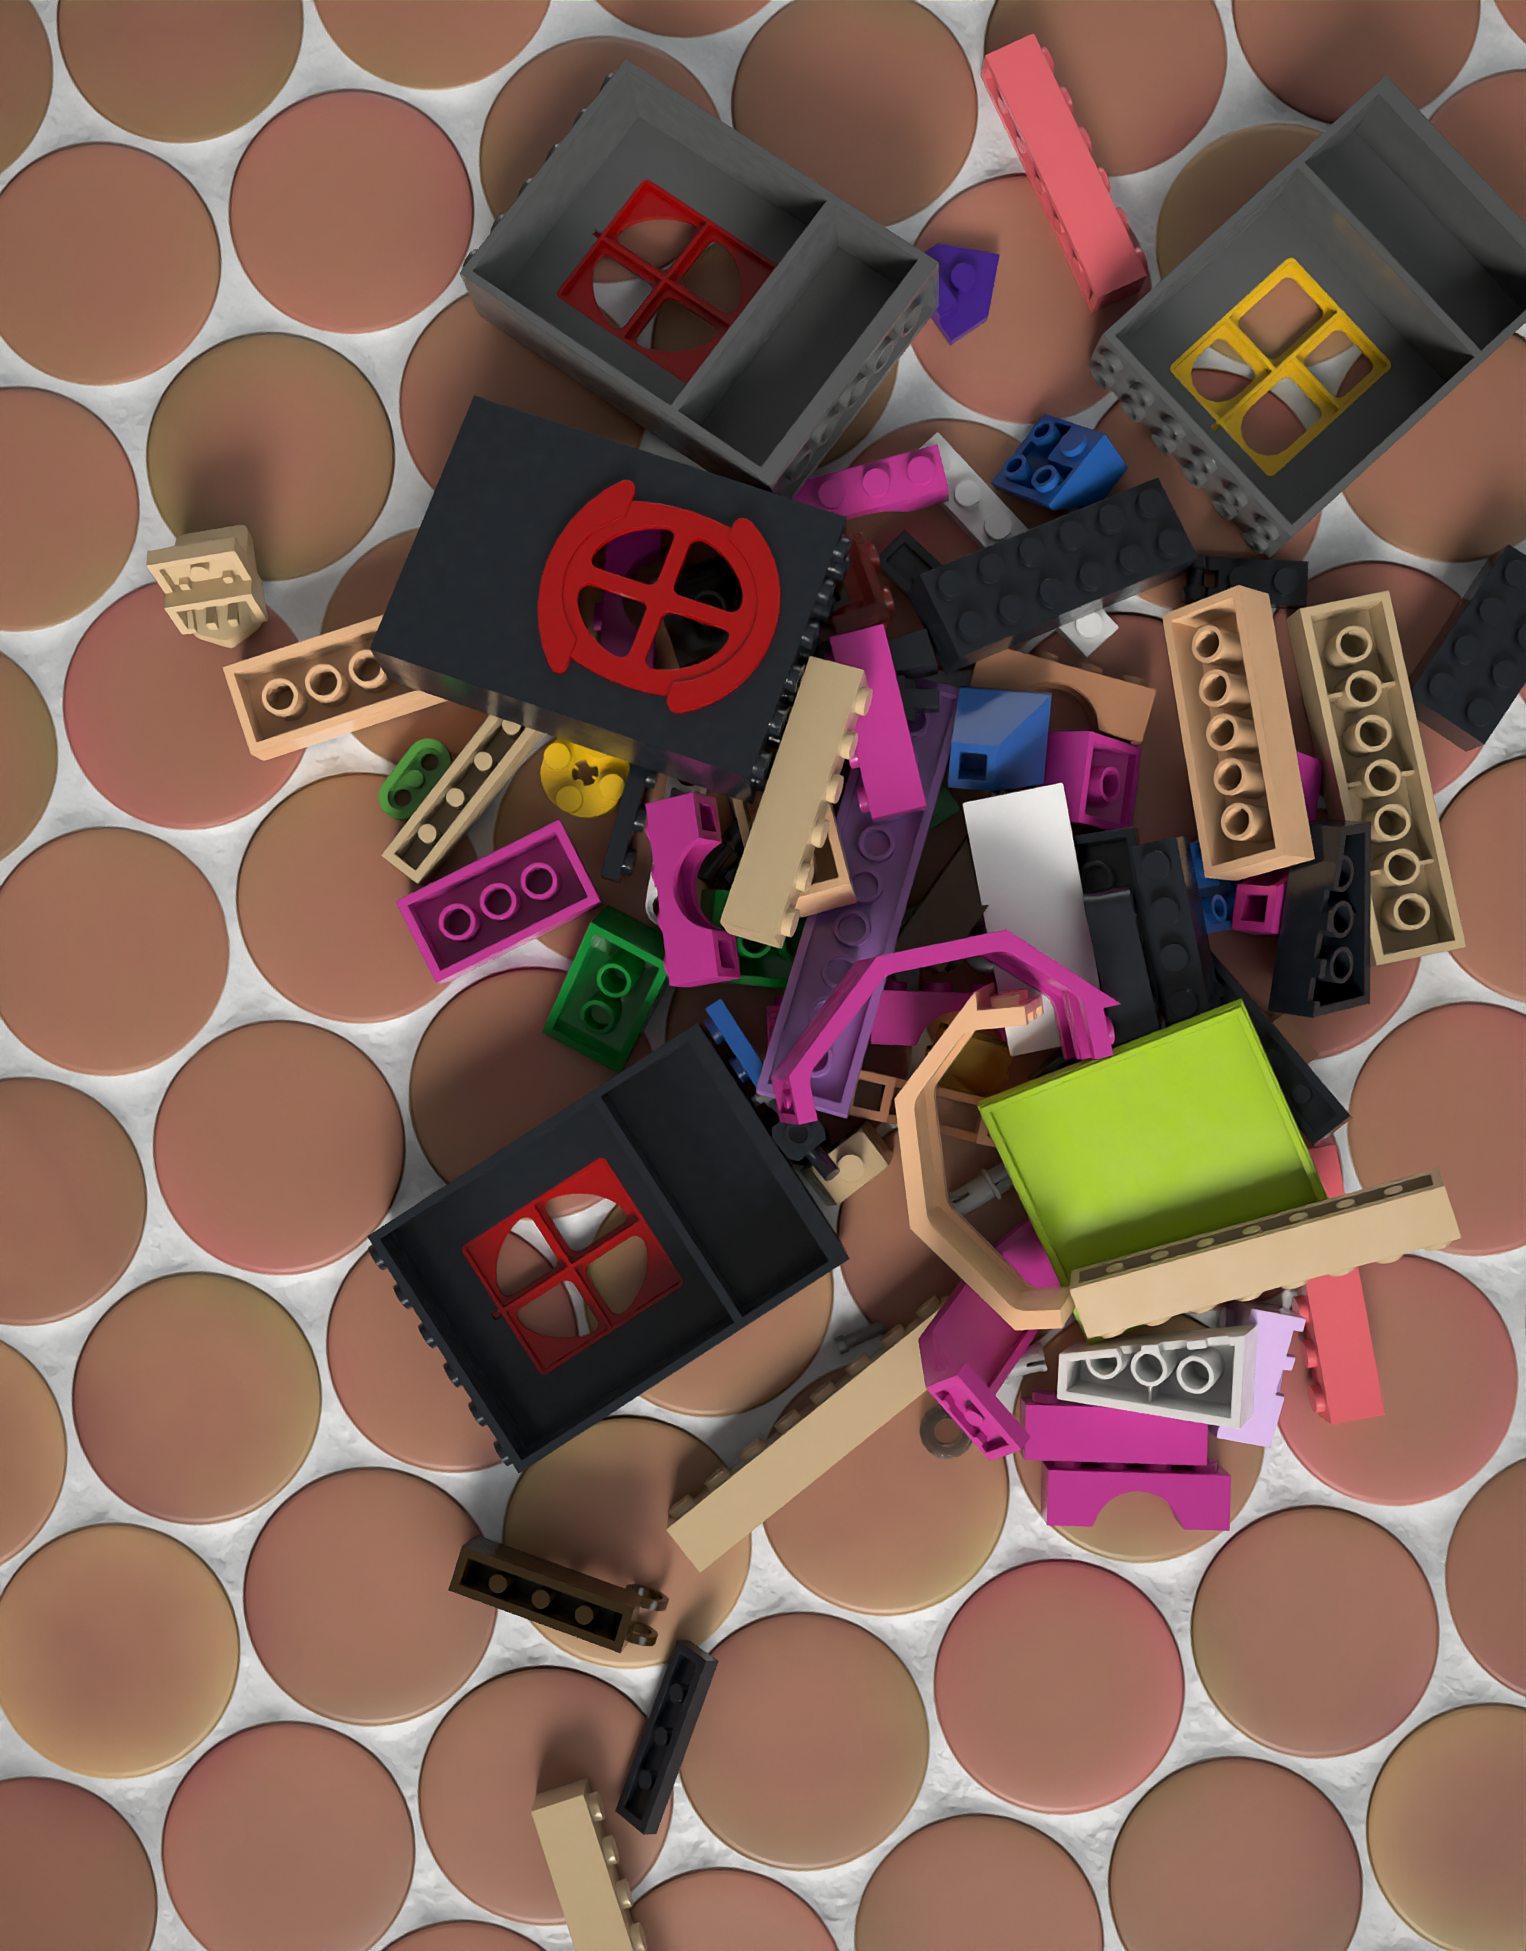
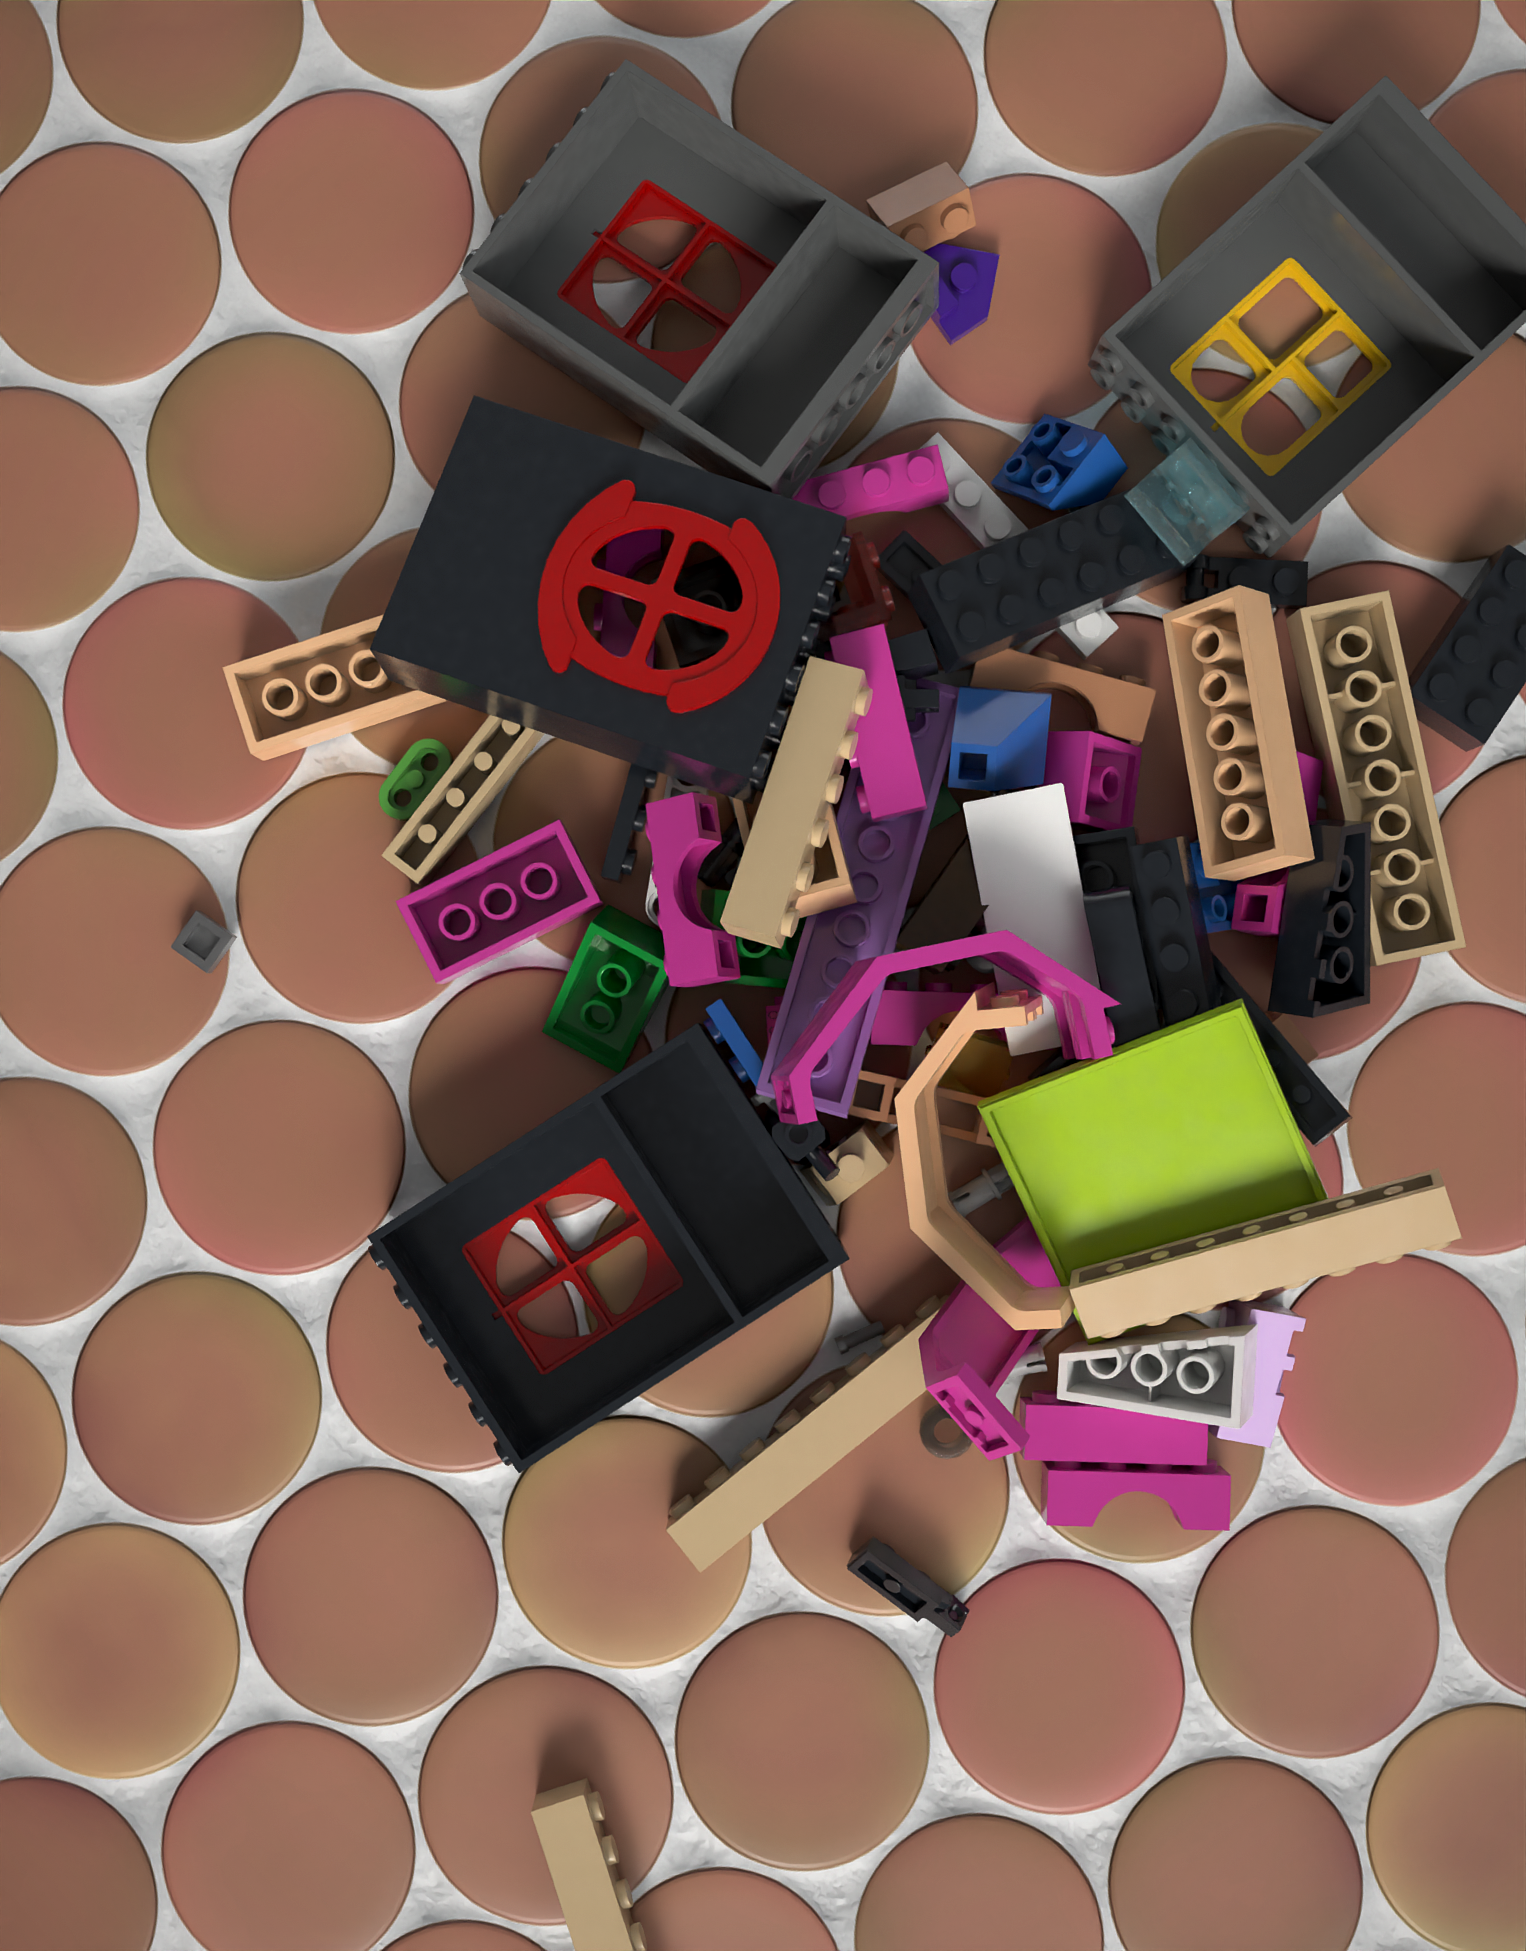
(203, 942): none -> flat silver plate
(211, 584): tan piece -> none
(555, 1595): dark brown hinge -> none
(572, 795): yellow plate -> none
(666, 1737): black plate -> none
(907, 1587): none -> black hinge
(925, 208): none -> nougat brick
(1063, 172): coral brick -> none
(1186, 501): none -> clear light blue bracket
(1337, 1328): coral brick -> none

